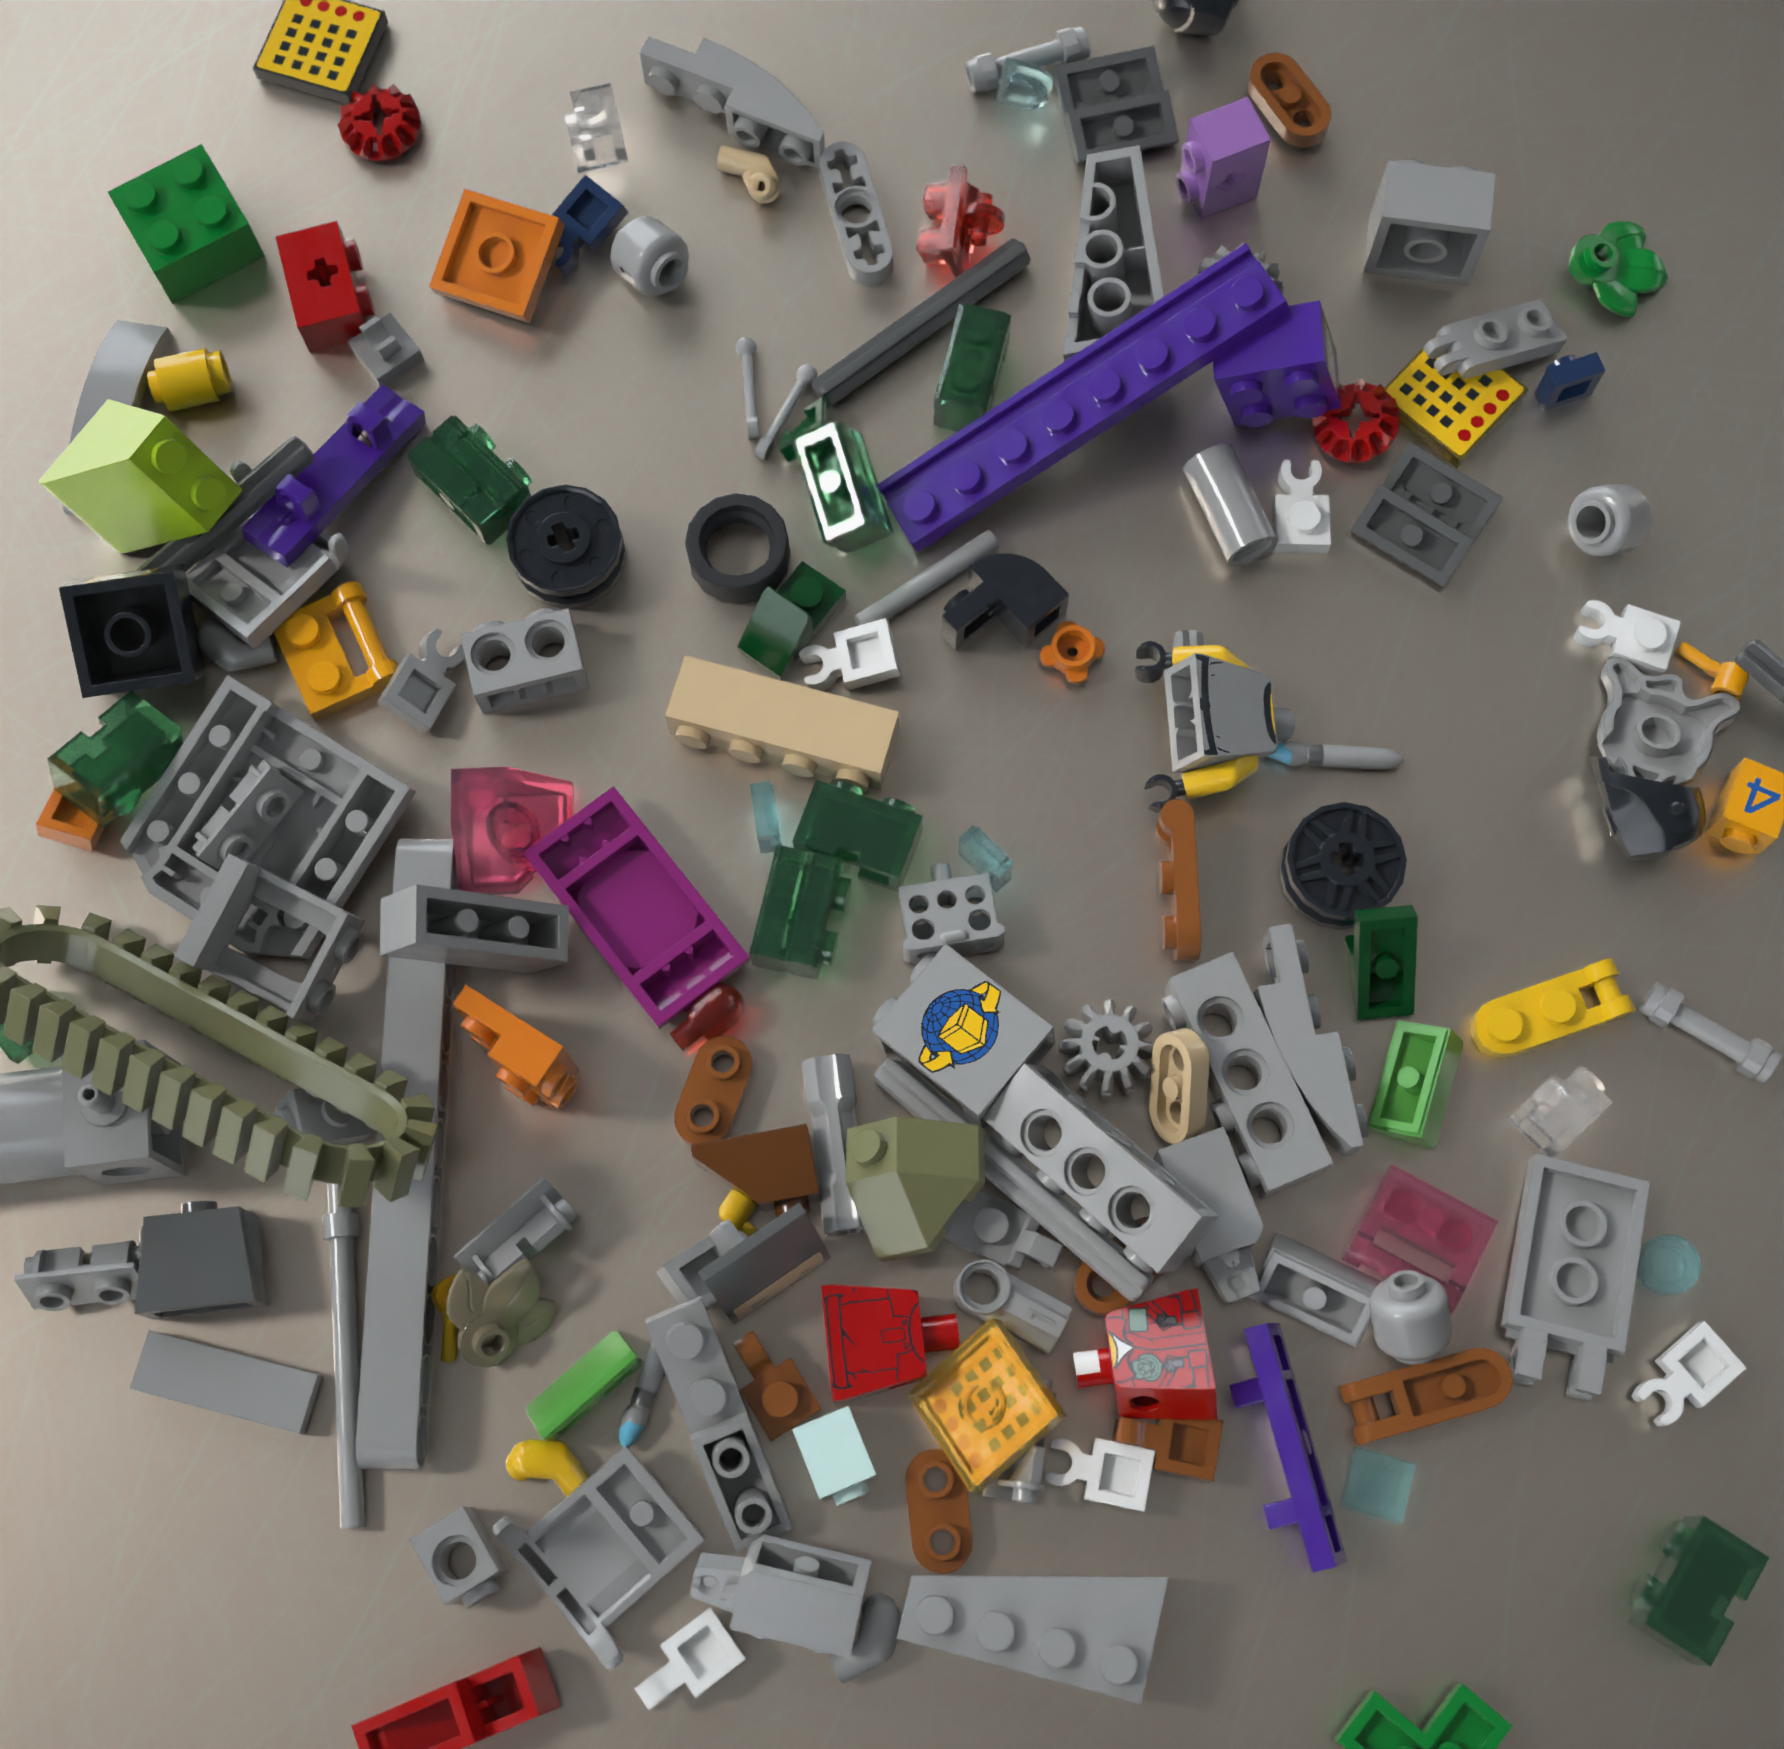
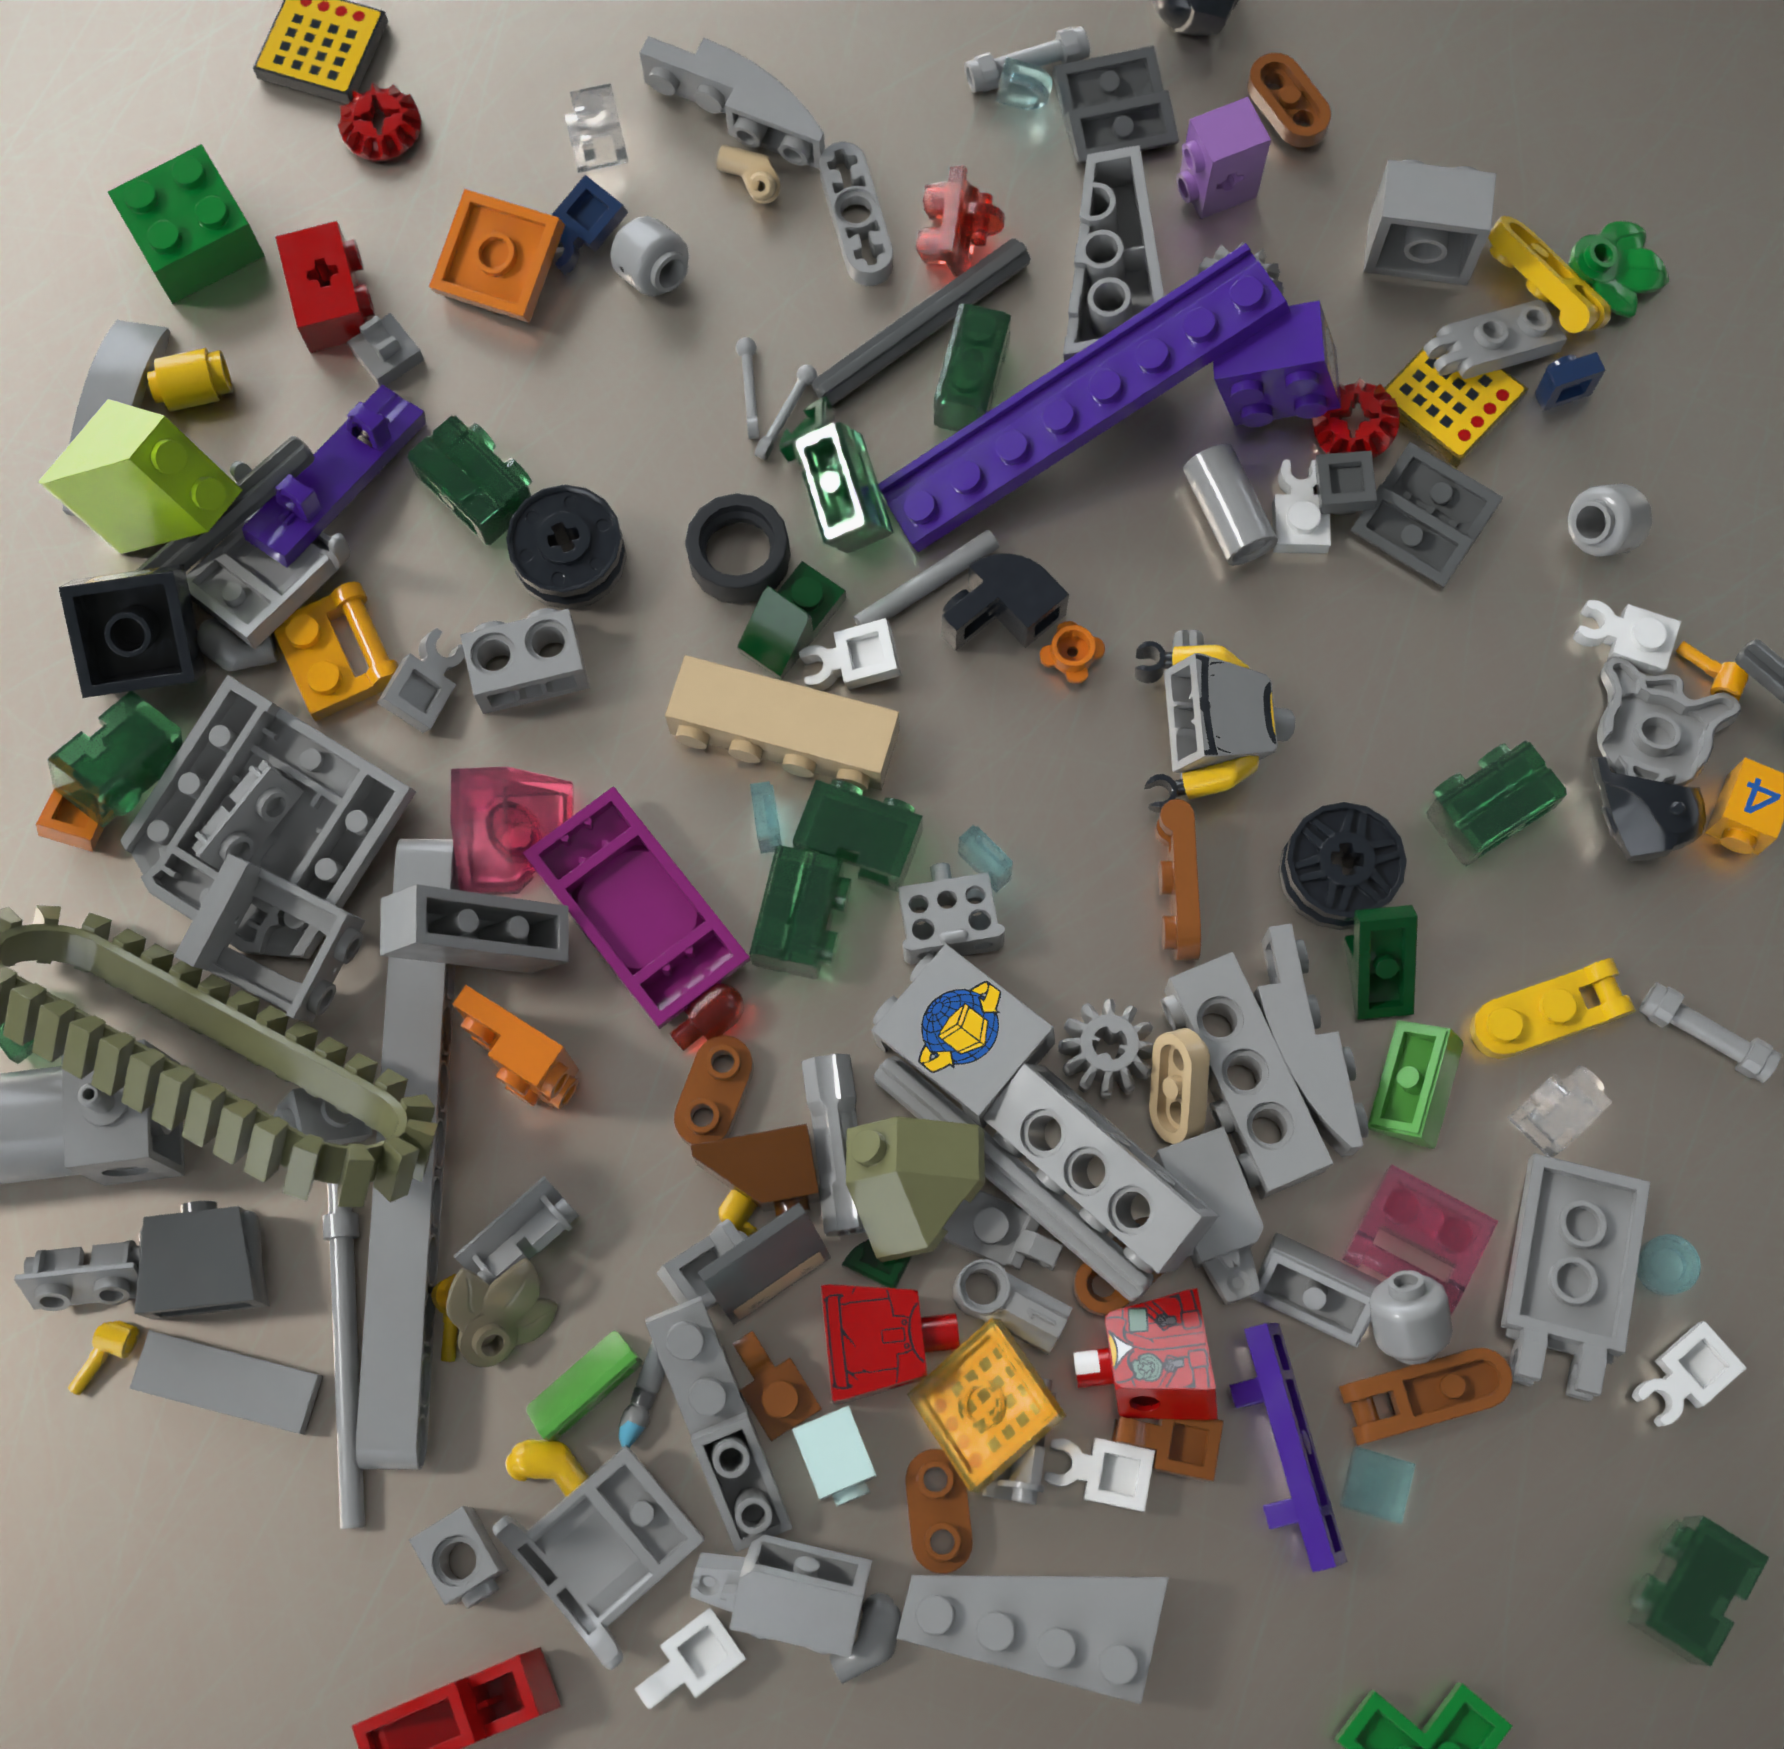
(110, 1337): none -> yellow hand
(865, 1264): none -> dark green tile
(1297, 754): light grey piece -> none
(1345, 482): none -> dark grey tile
(1495, 801): none -> clear green brick
(1548, 276): none -> yellow plate

